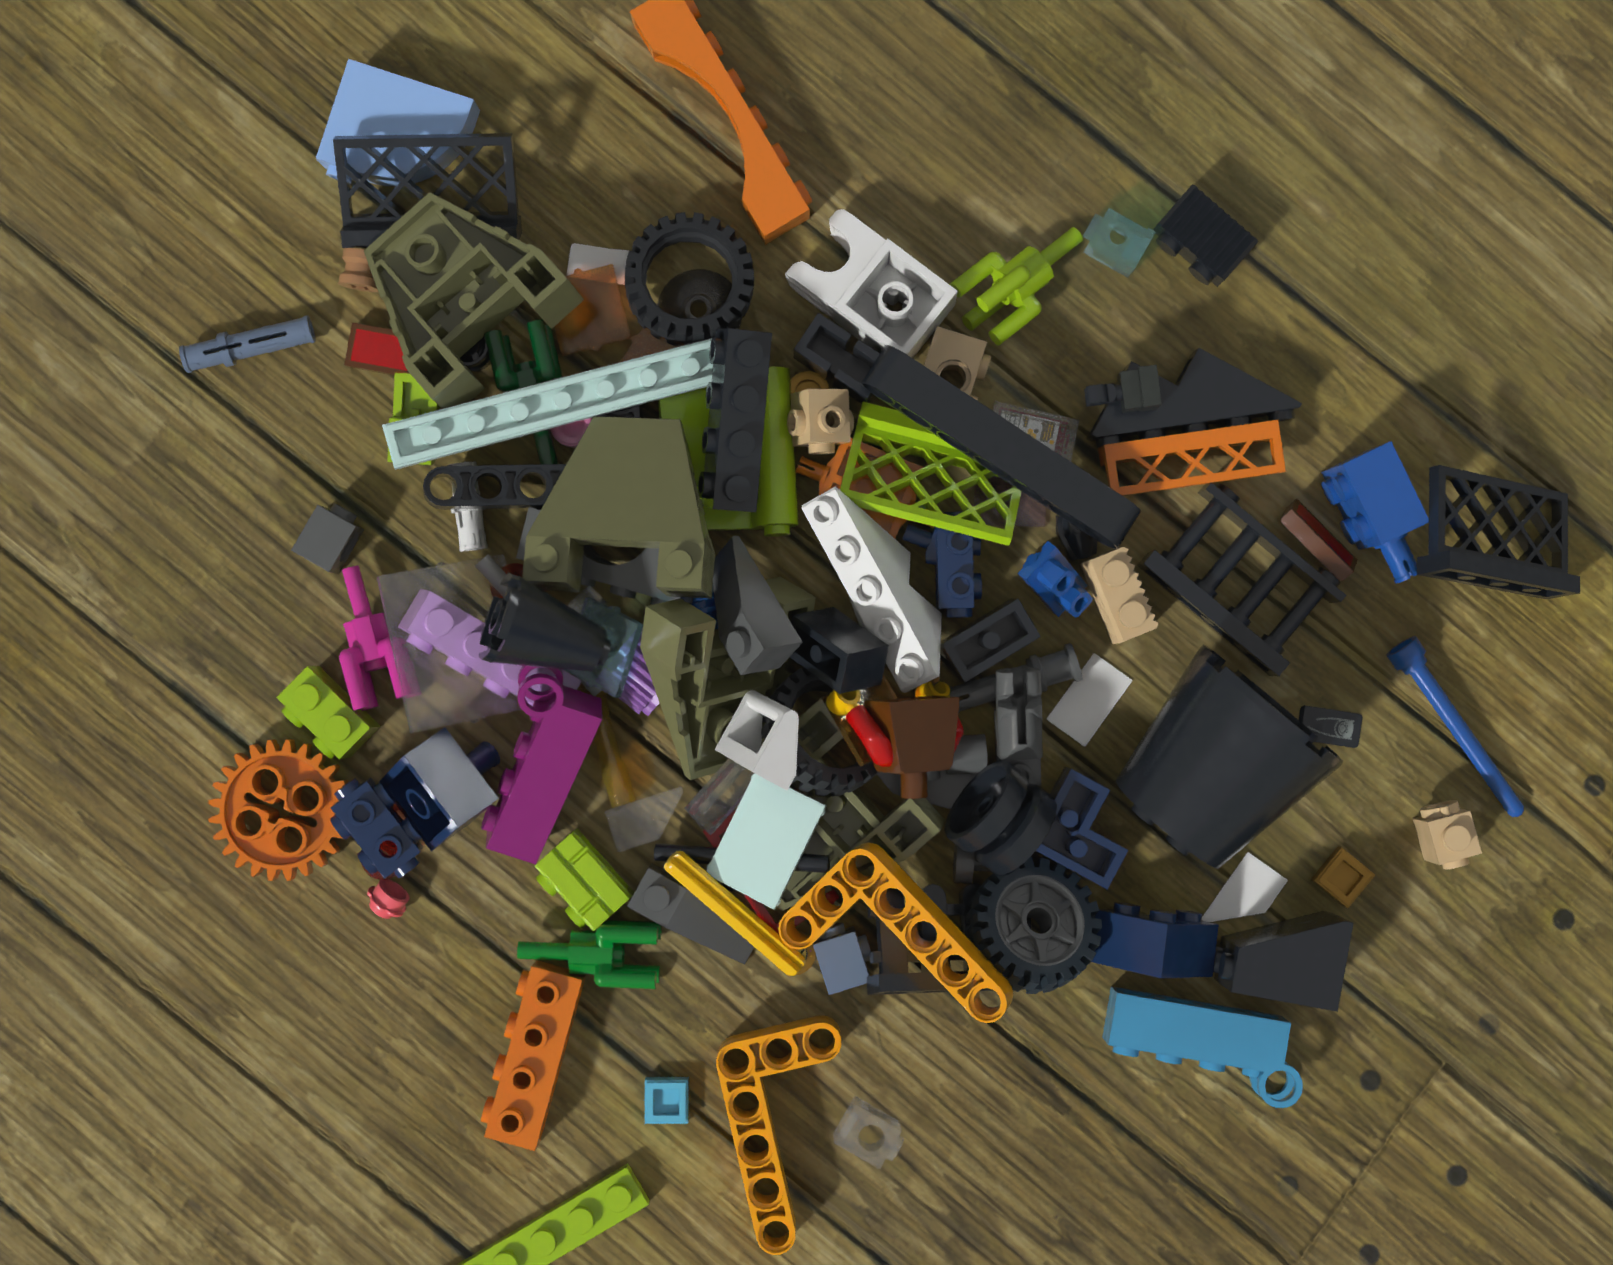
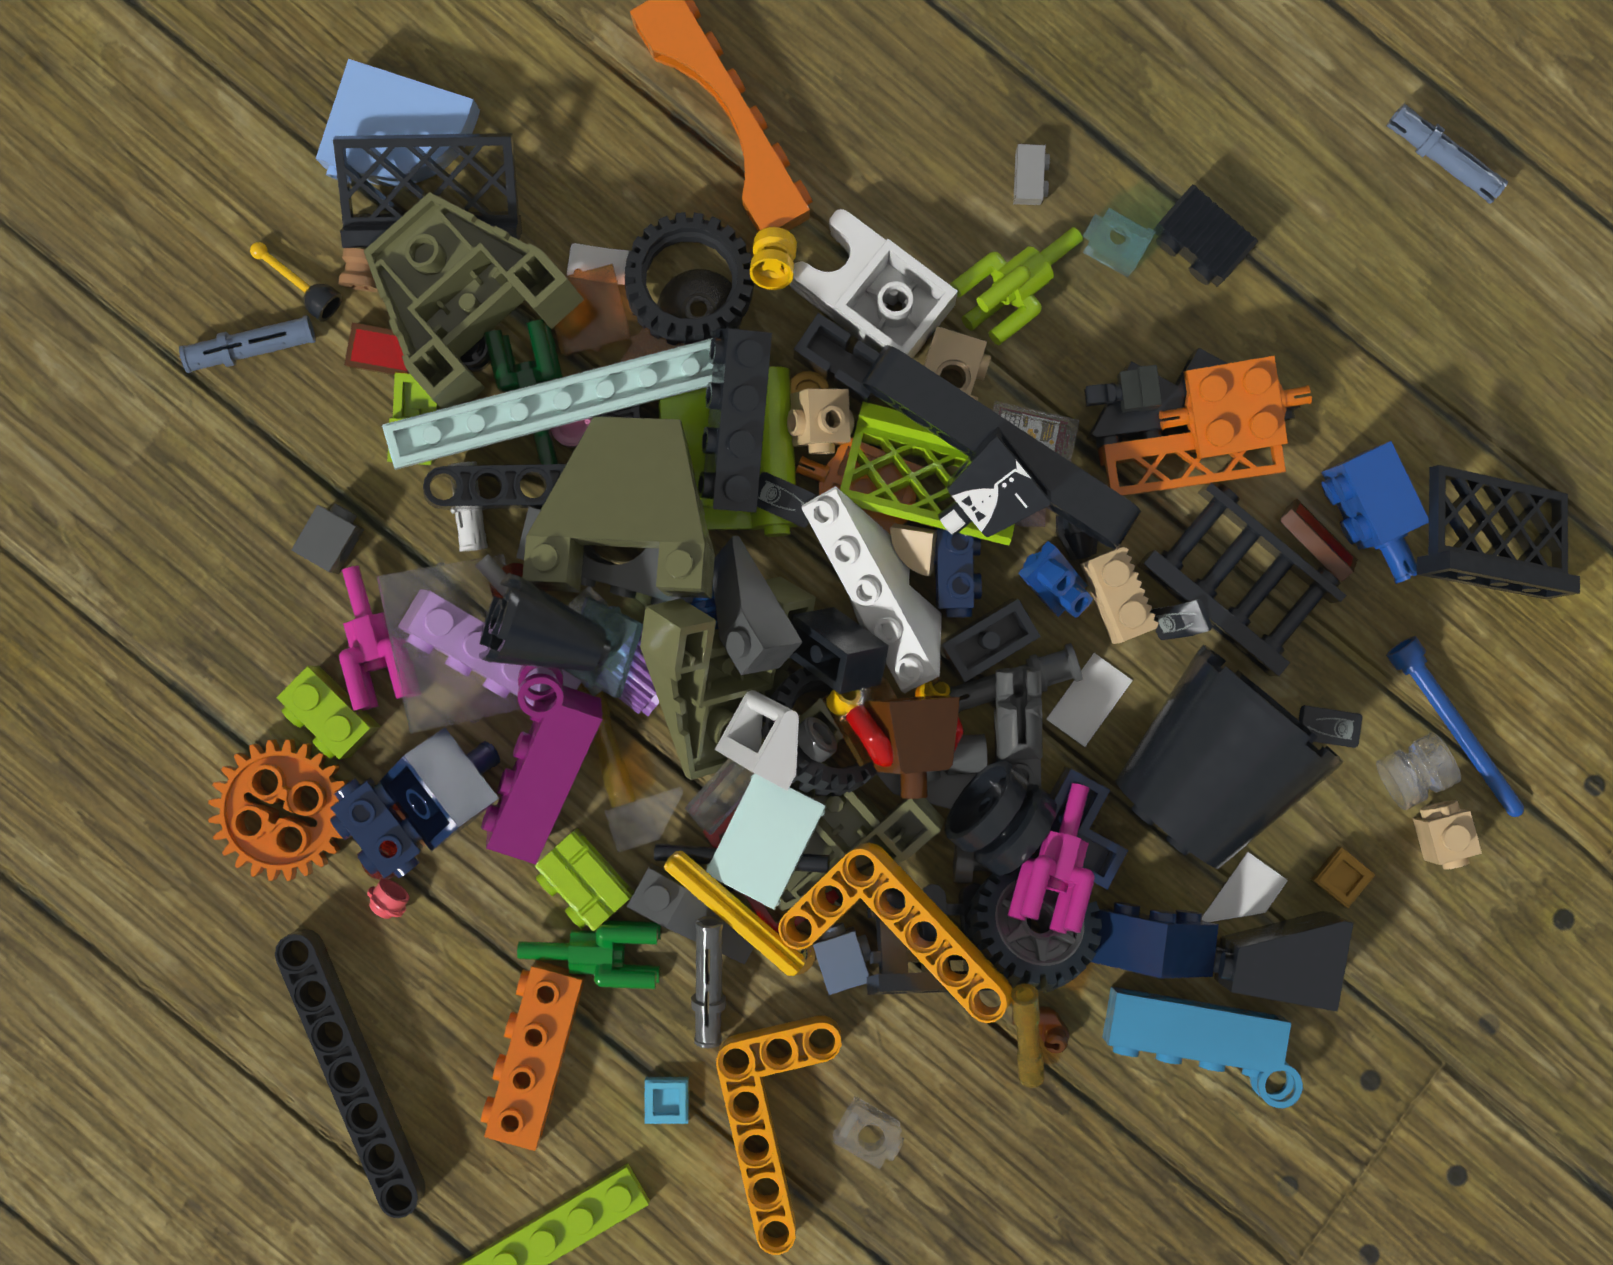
(318, 299): none -> black hinge
(348, 1093): none -> black beam
(708, 1025): none -> dark grey pin
(773, 258): none -> yellow wheel
(783, 498): none -> black sticker
(816, 739): none -> dark grey tile
(915, 547): none -> tan tile
(993, 489): none -> black torso
(1026, 1018): none -> clear yellow piece
(1029, 174): none -> light grey piece
(1052, 1030): none -> reddish brown arm
(1058, 870): none -> dark pink plant
(1181, 620): none -> black sticker
(1235, 407): none -> orange plate
(1423, 768): none -> clear wheel
(1441, 149): none -> sand blue pin

